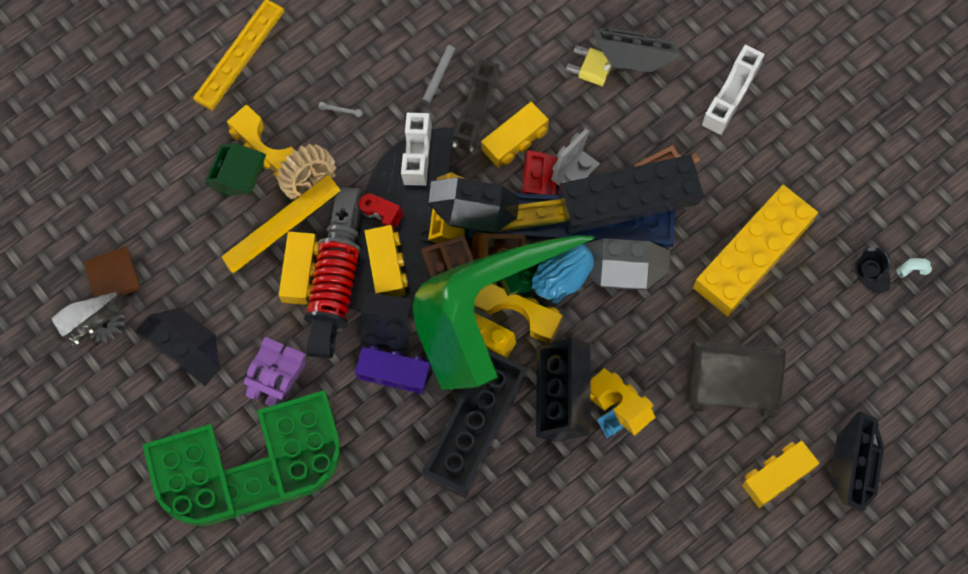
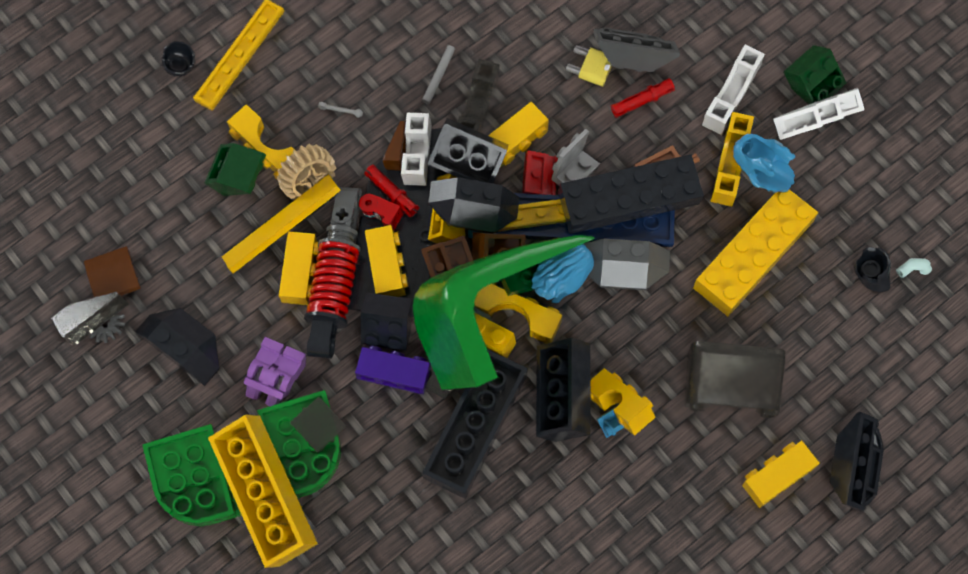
(178, 58): none -> black hair
(262, 491): none -> yellow brick
(318, 424): none -> clear smoke piece
(391, 190): none -> red pin
(393, 157): none -> reddish brown slope
(467, 153): none -> black brick
(648, 95): none -> red pin
(729, 171): none -> yellow arch
(765, 162): none -> dark azure hair
(815, 75): none -> dark green slope
(818, 114): none -> white slope

